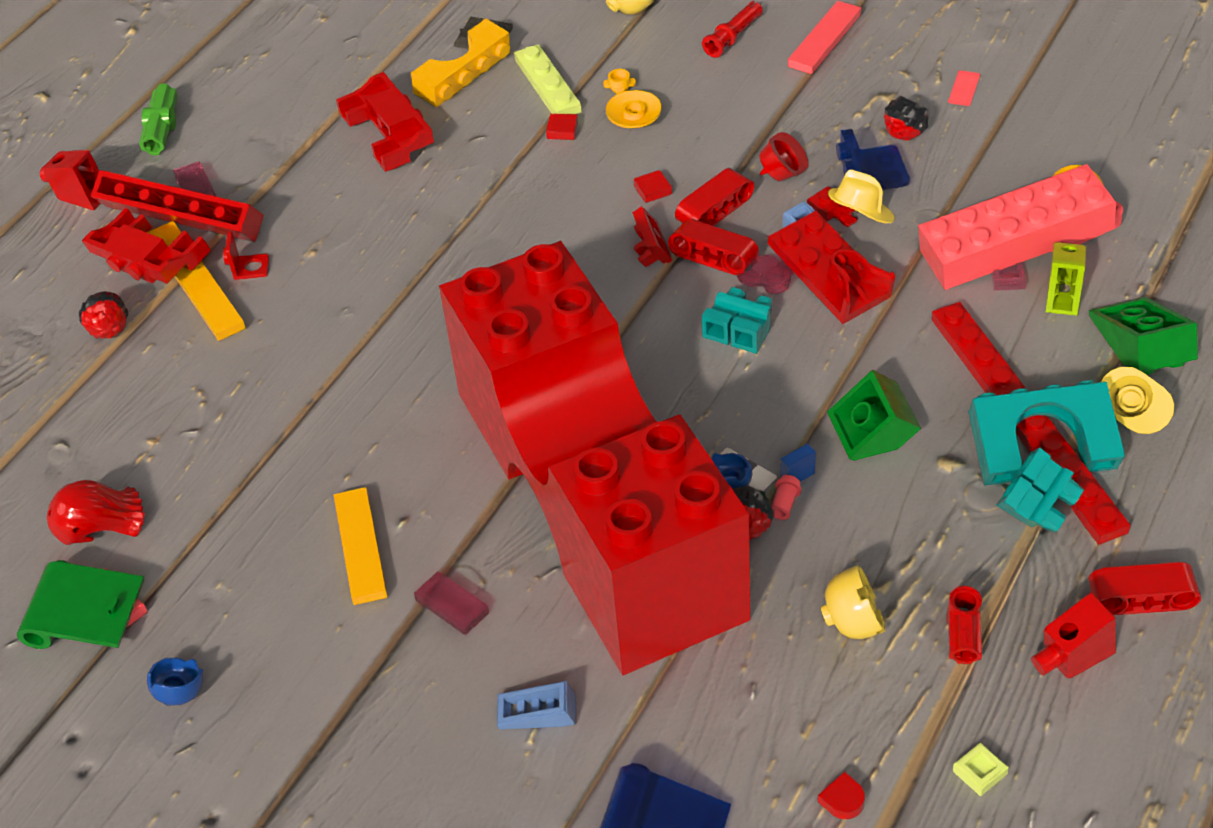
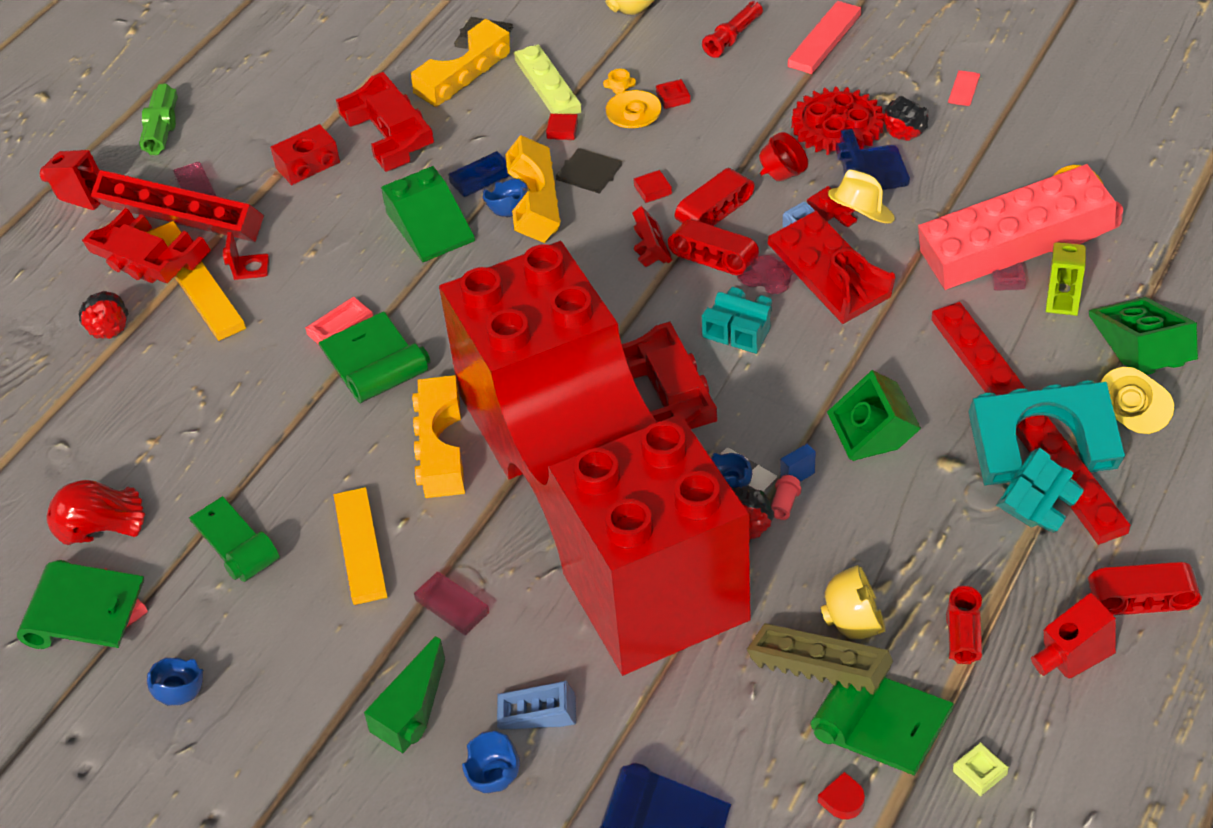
(234, 540): none -> green door
(305, 154): none -> red brick
(338, 319): none -> coral tile
(374, 357): none -> green door
(406, 704): none -> green slope
(426, 214): none -> green slope
(440, 464): none -> yellow arch
(479, 174): none -> clear blue plate
(491, 762): none -> blue hair
(505, 196): none -> blue hair
(538, 209): none -> yellow arch
(589, 170): none -> clear smoke piece
(672, 374): none -> red bracket
(673, 94): none -> red tile
(820, 657): none -> olive gear
(824, 115): none -> red gear
(882, 722): none -> green door

